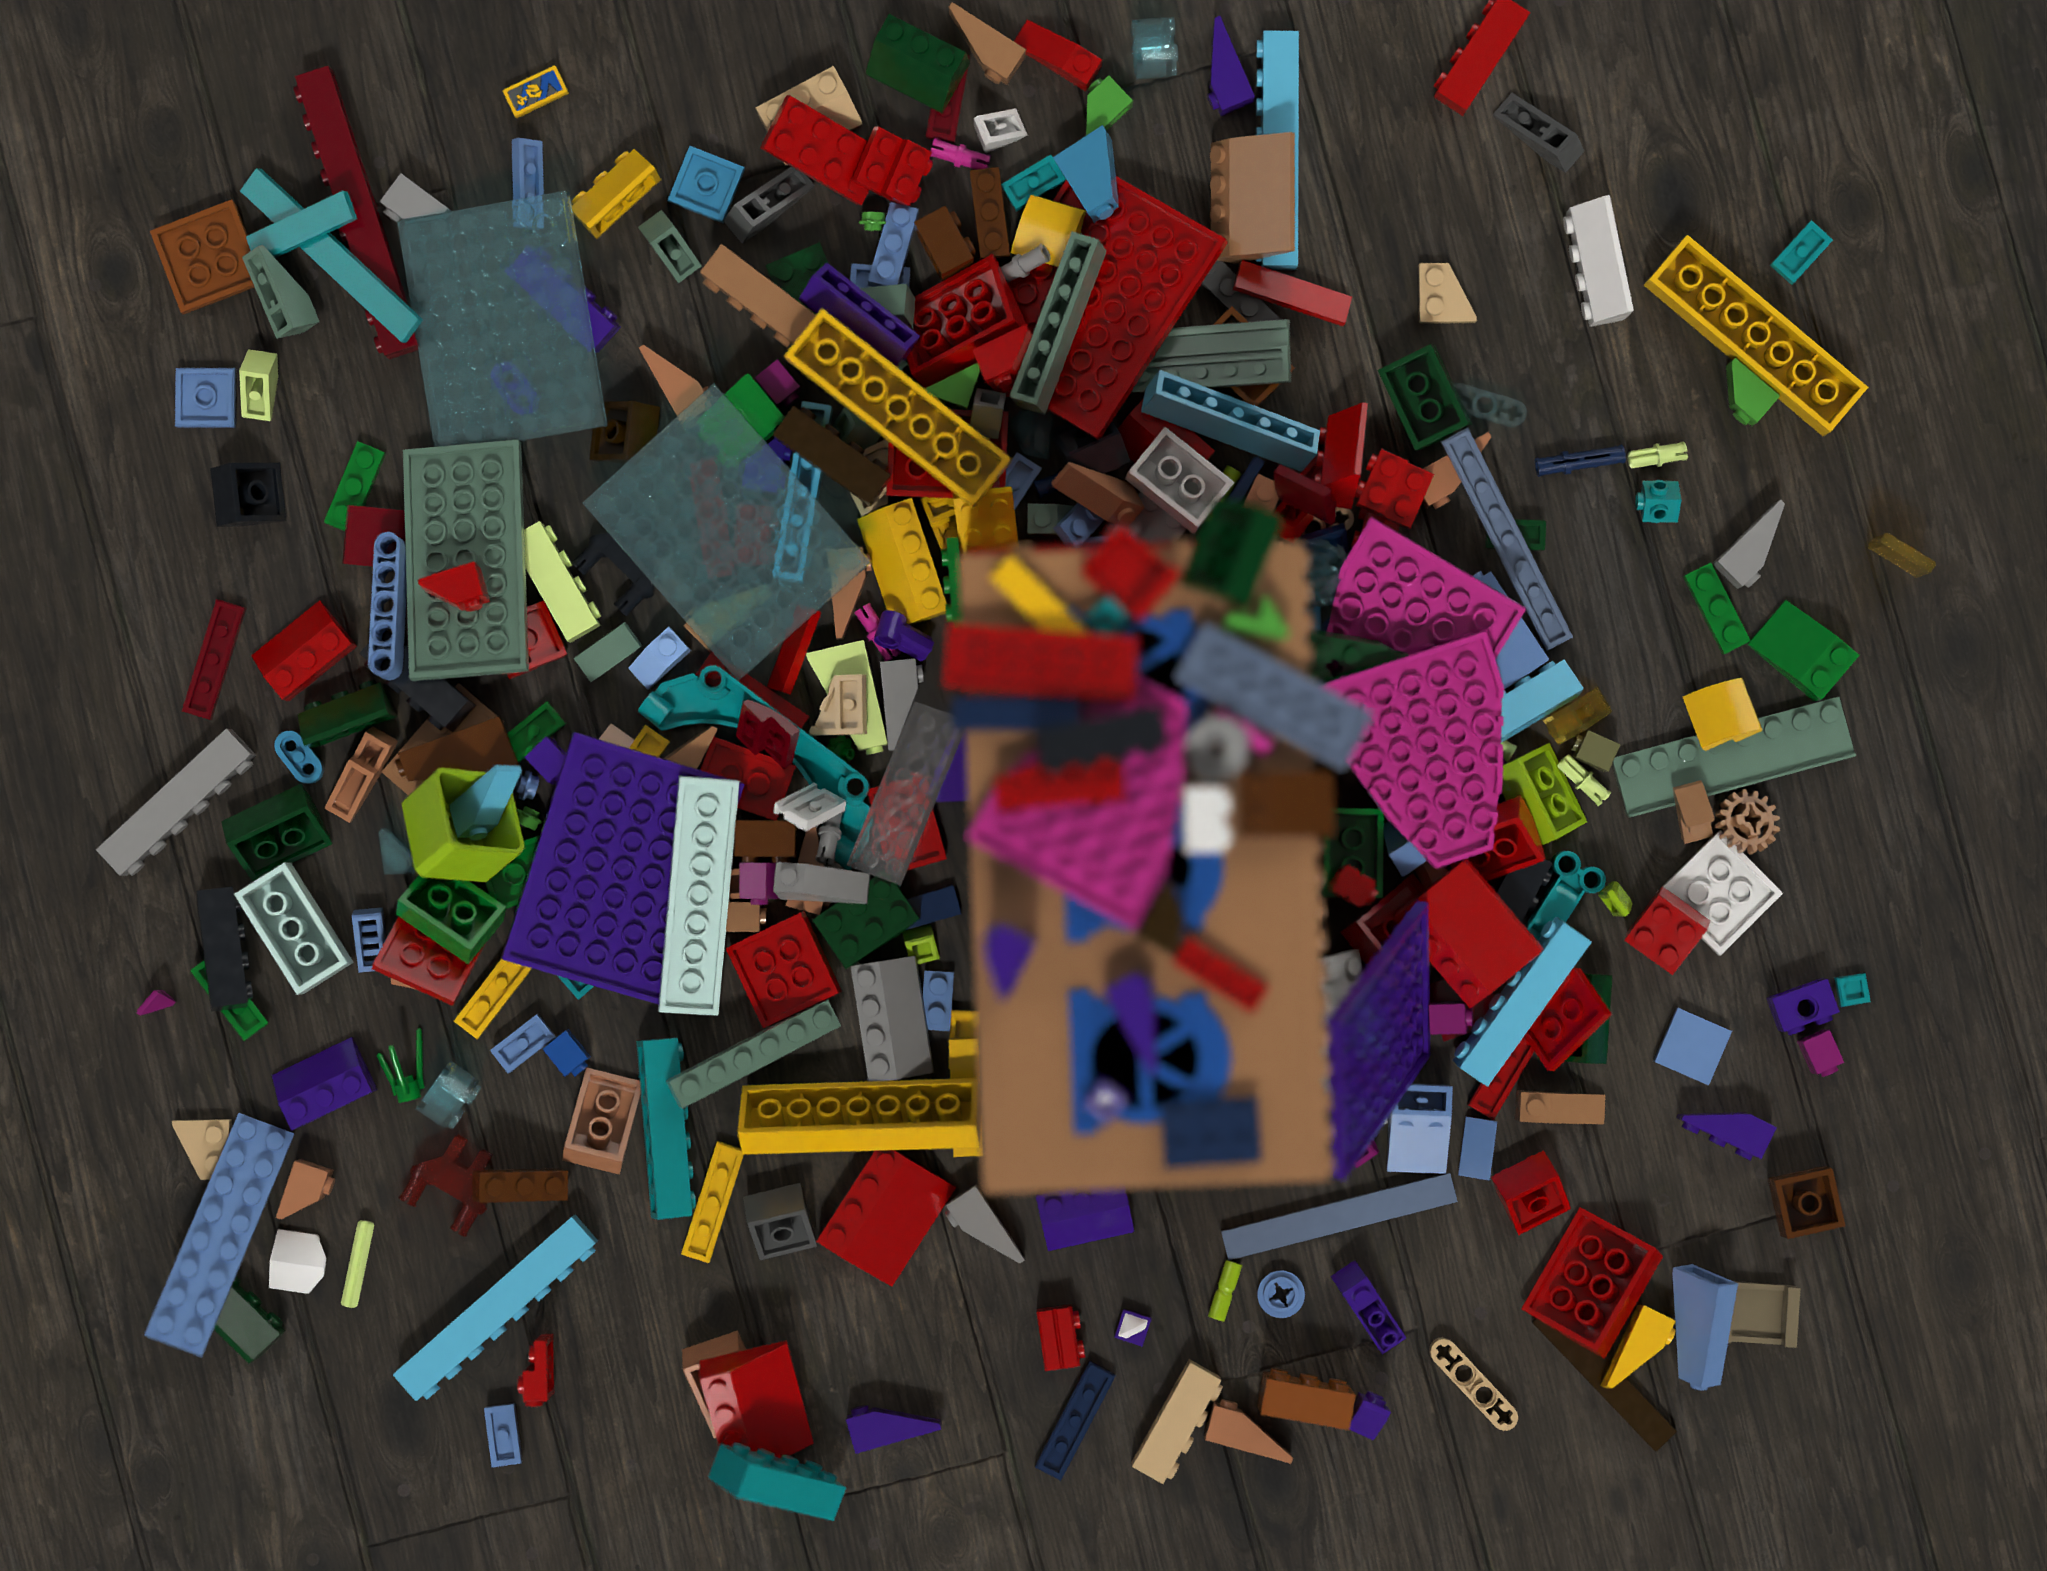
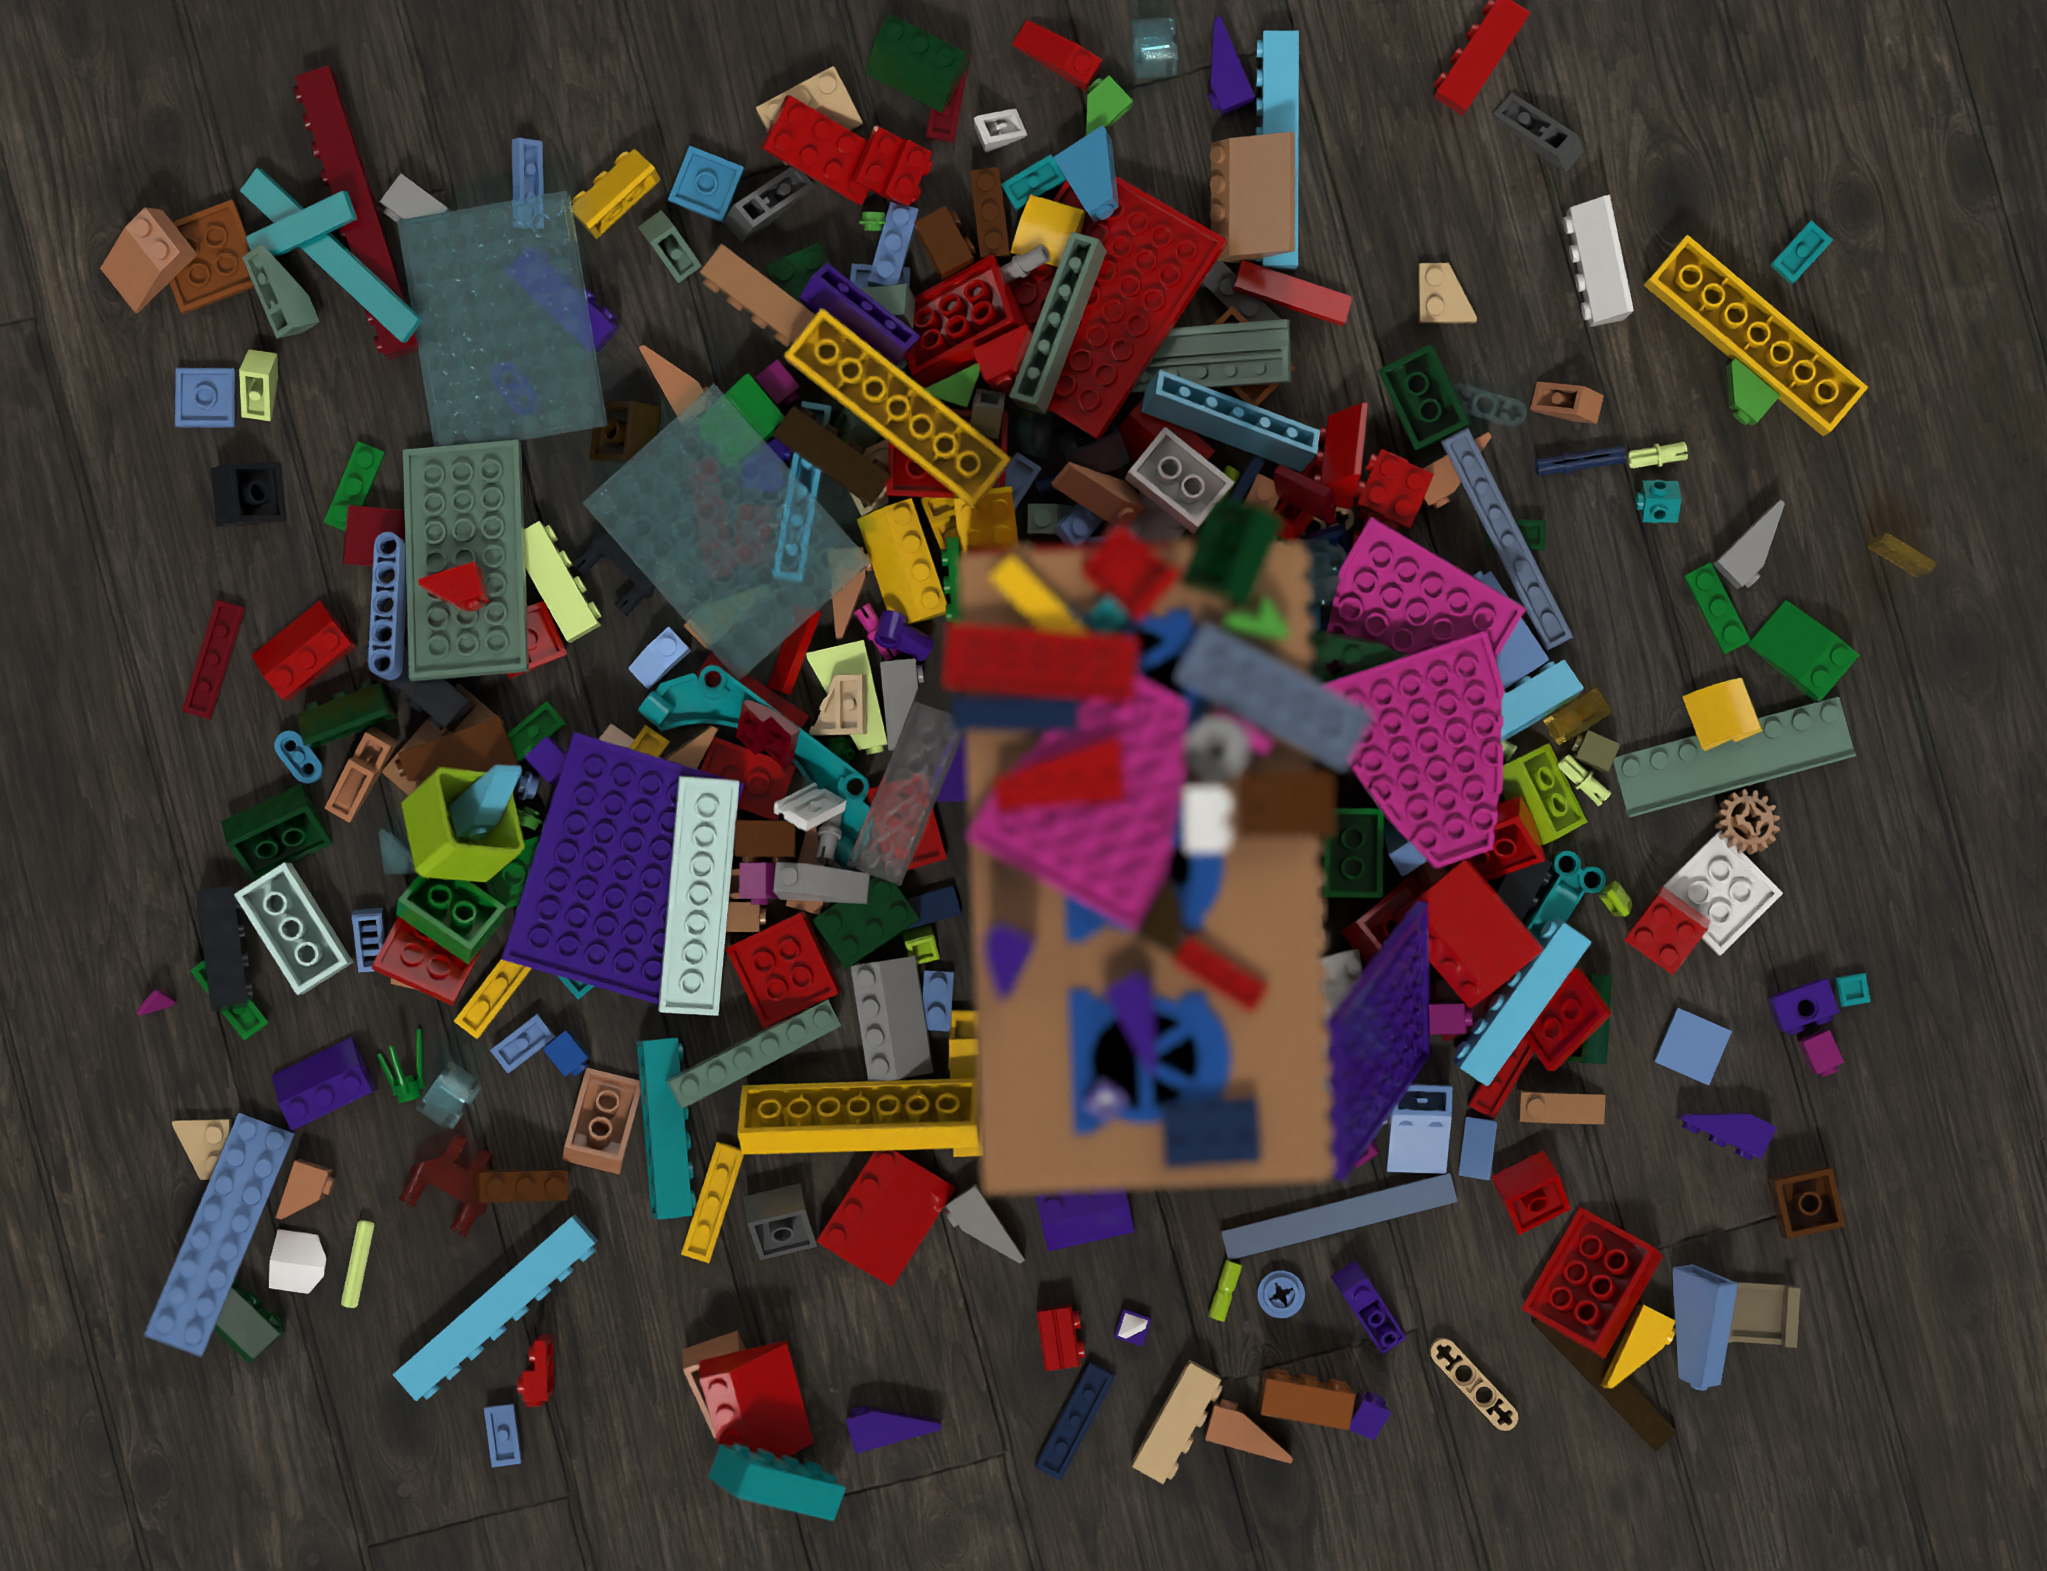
(146, 257): none -> nougat slope
(177, 802): light grey brick -> none
(535, 91): tile -> none
(607, 652): sand green slope -> none
(959, 155): dark pink pin -> none
(993, 51): medium nougat slope -> none
(1100, 739): black brick -> none
(1353, 887): red brick -> none
(1567, 402): none -> nougat slope
(1693, 811): medium nougat slope -> none

